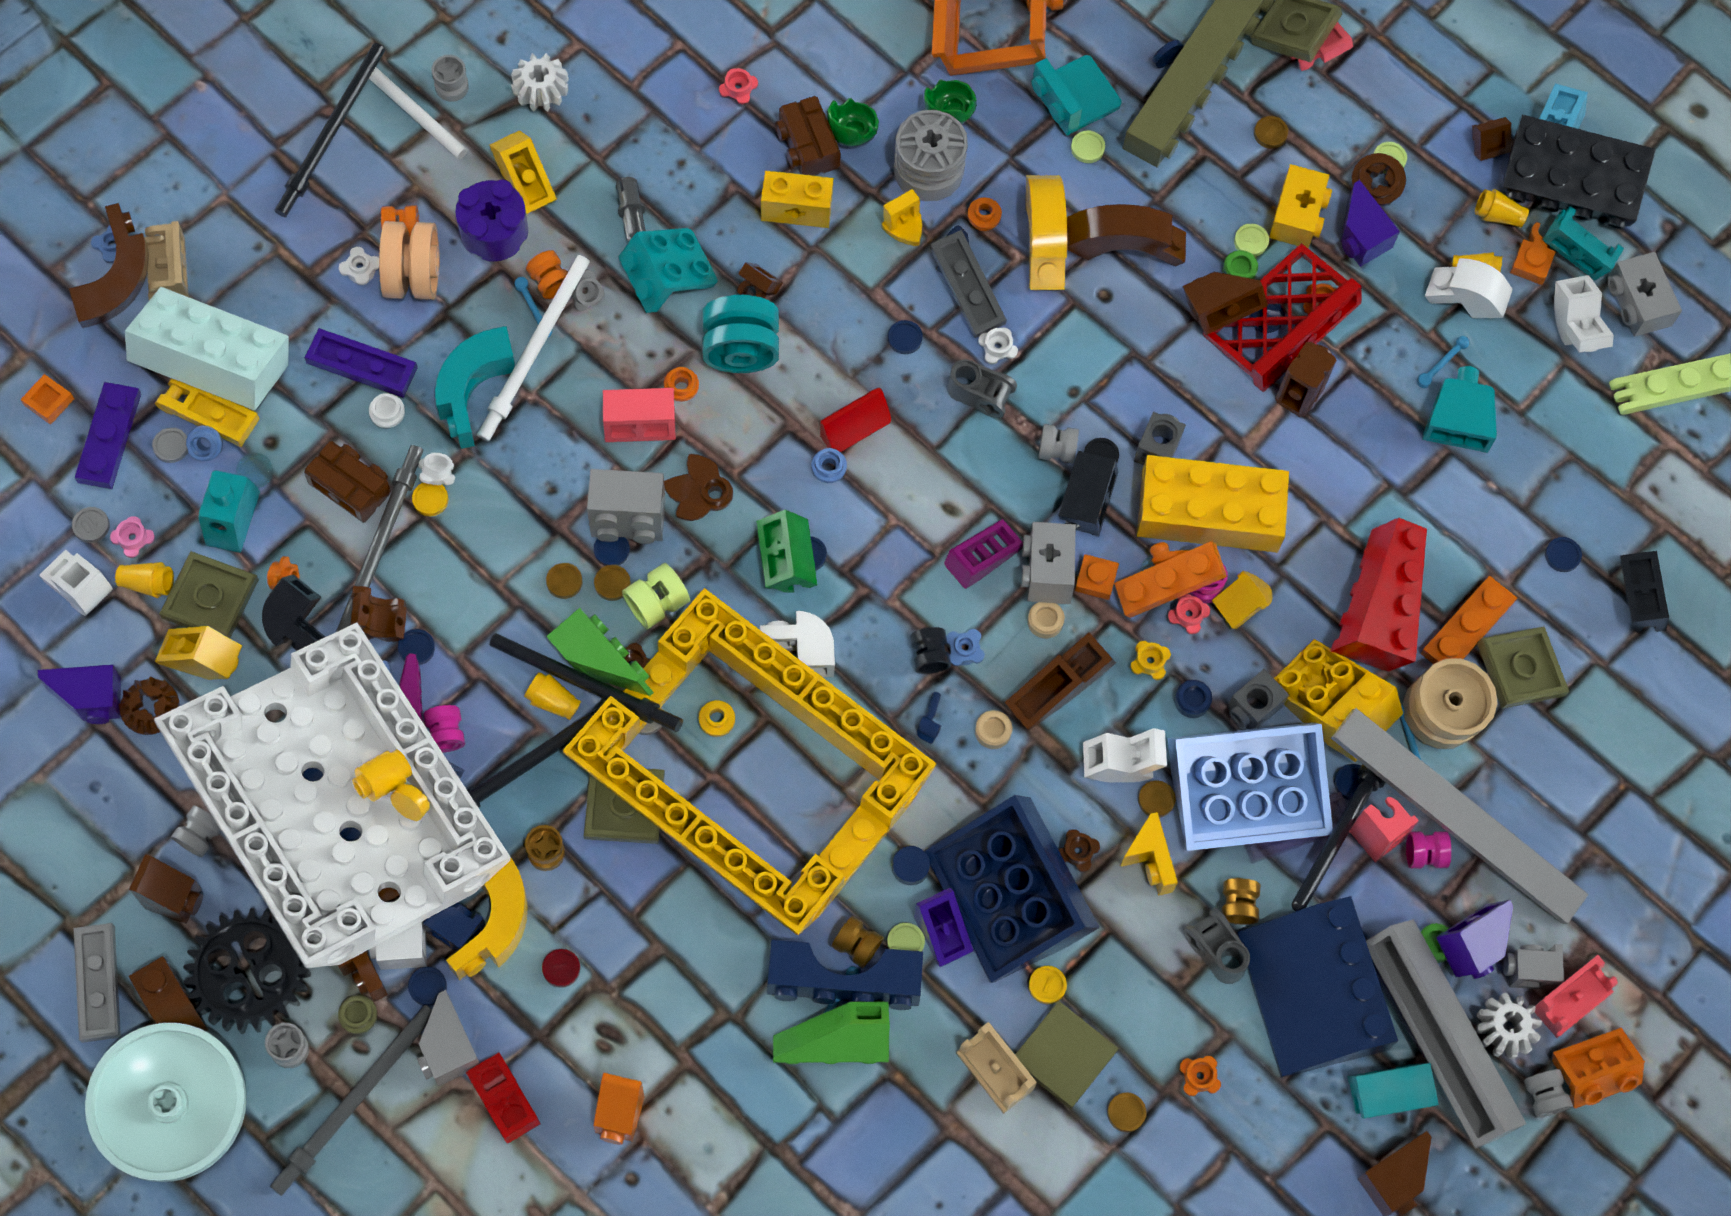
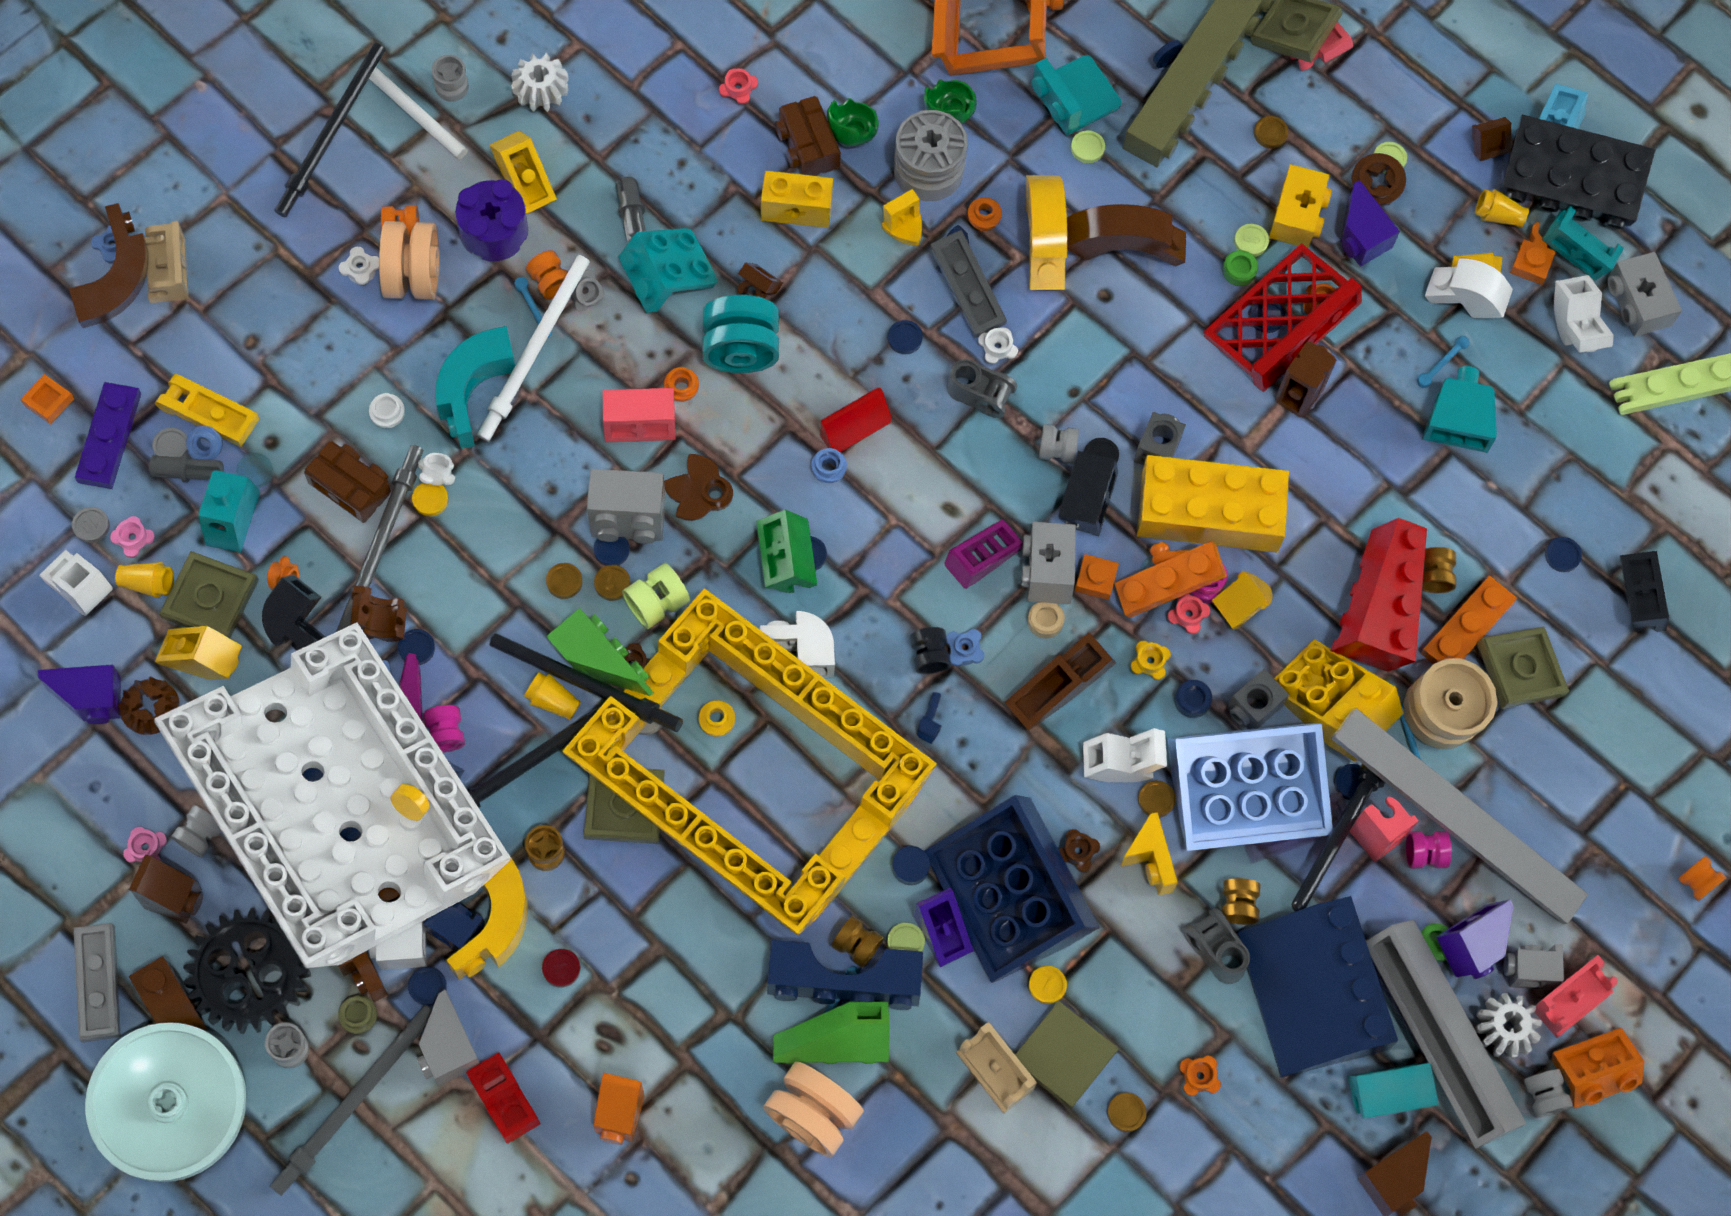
(139, 837): none -> bright pink plate
(183, 467): none -> dark grey axle
(207, 348): light aqua brick -> none
(361, 362): dark purple plate -> none
(381, 775): yellow brick -> none
(813, 1109): none -> light nougat wheel
(993, 729): tan tile -> none
(1223, 299): reddish brown slope -> none
(1438, 570): none -> pearl gold wheel
(1702, 878): none -> orange wheel

